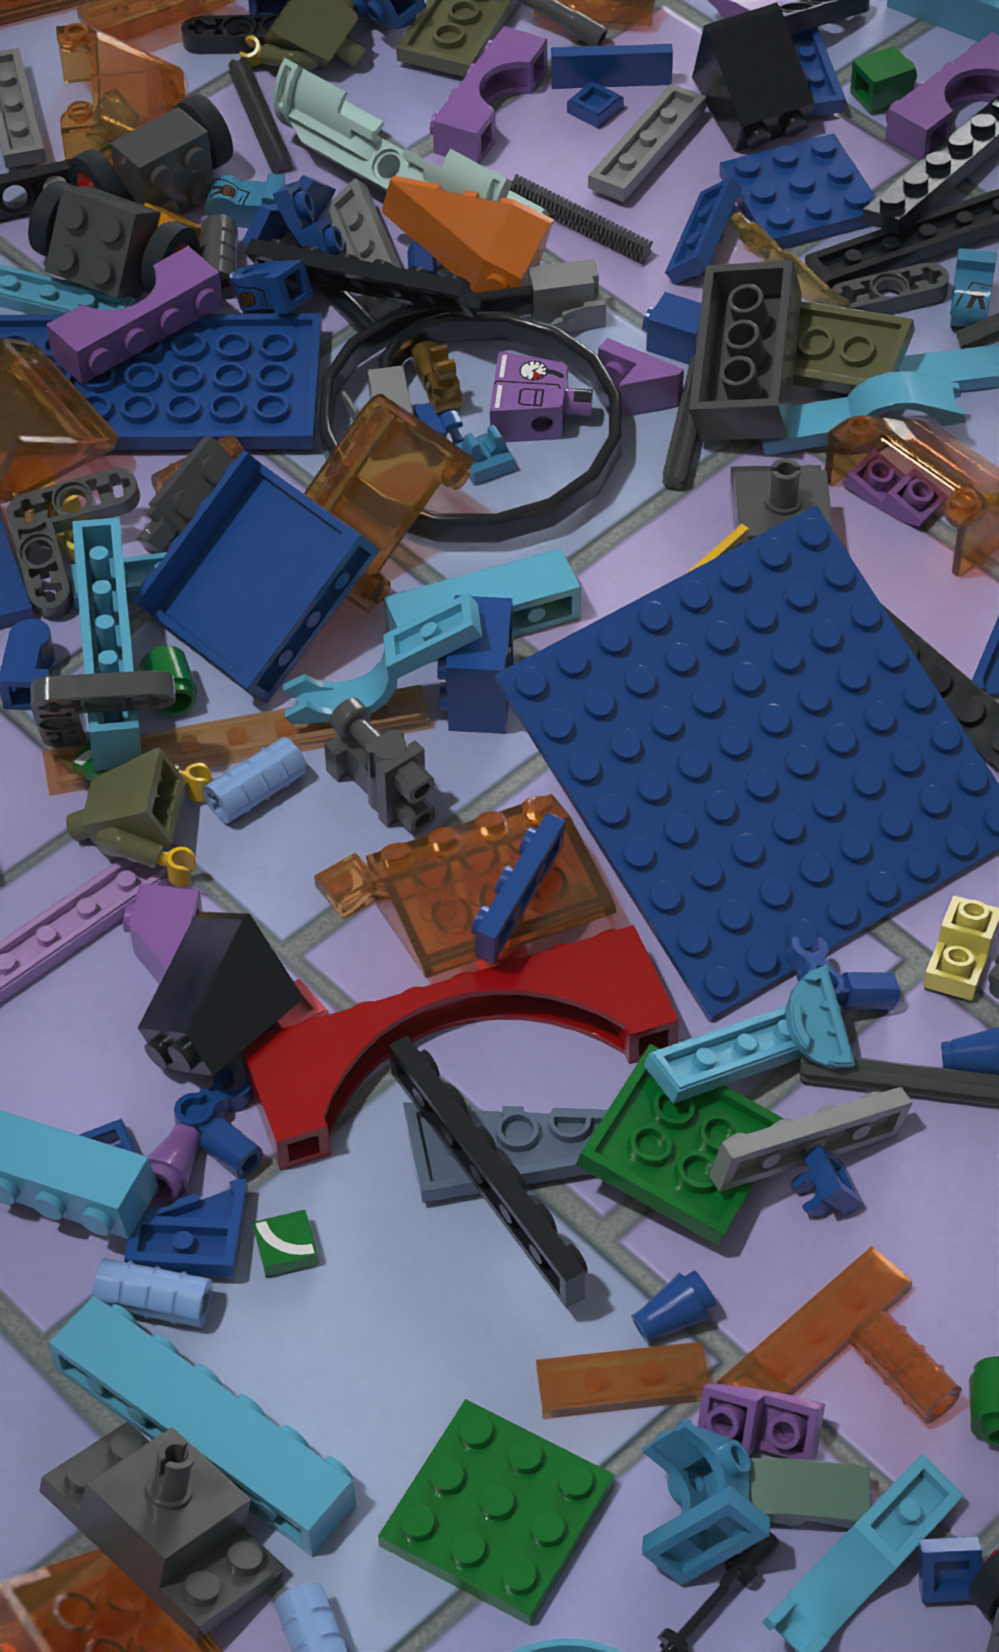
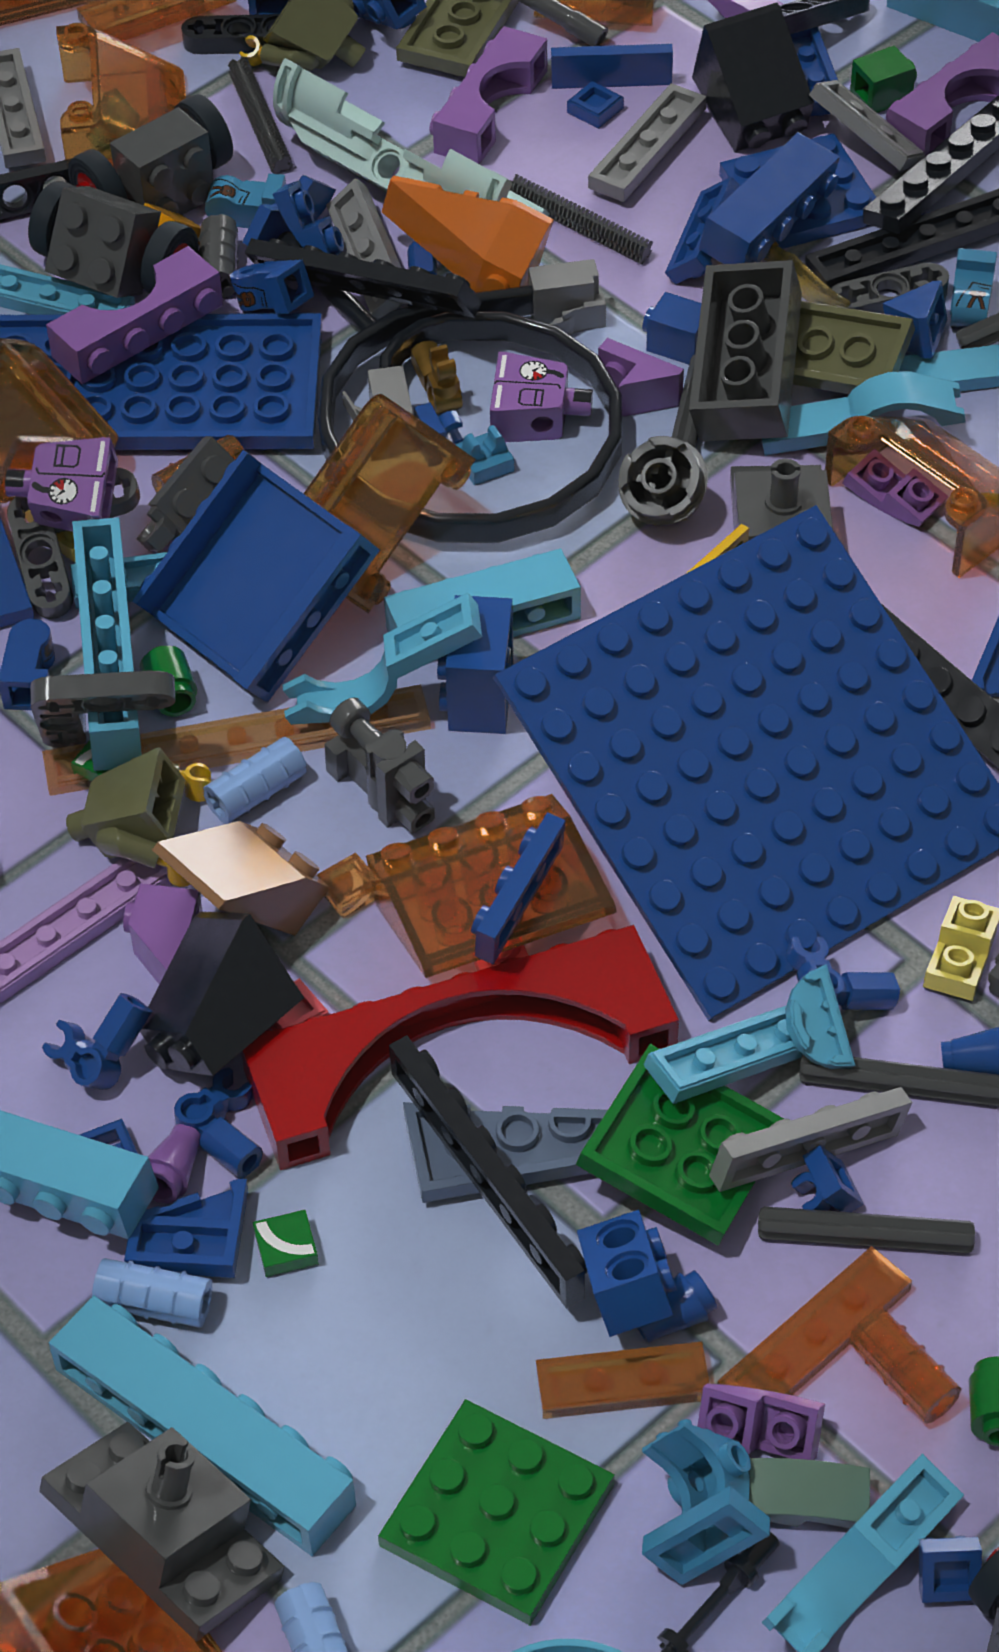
(67, 482): none -> medium lavender torso
(98, 1063): none -> blue bar
(247, 873): none -> slope
(627, 1272): none -> blue brick
(663, 481): none -> dark grey cone
(770, 202): none -> blue brick
(866, 1229): none -> dark grey axle
(867, 124): none -> light grey tile
(928, 313): none -> blue slope

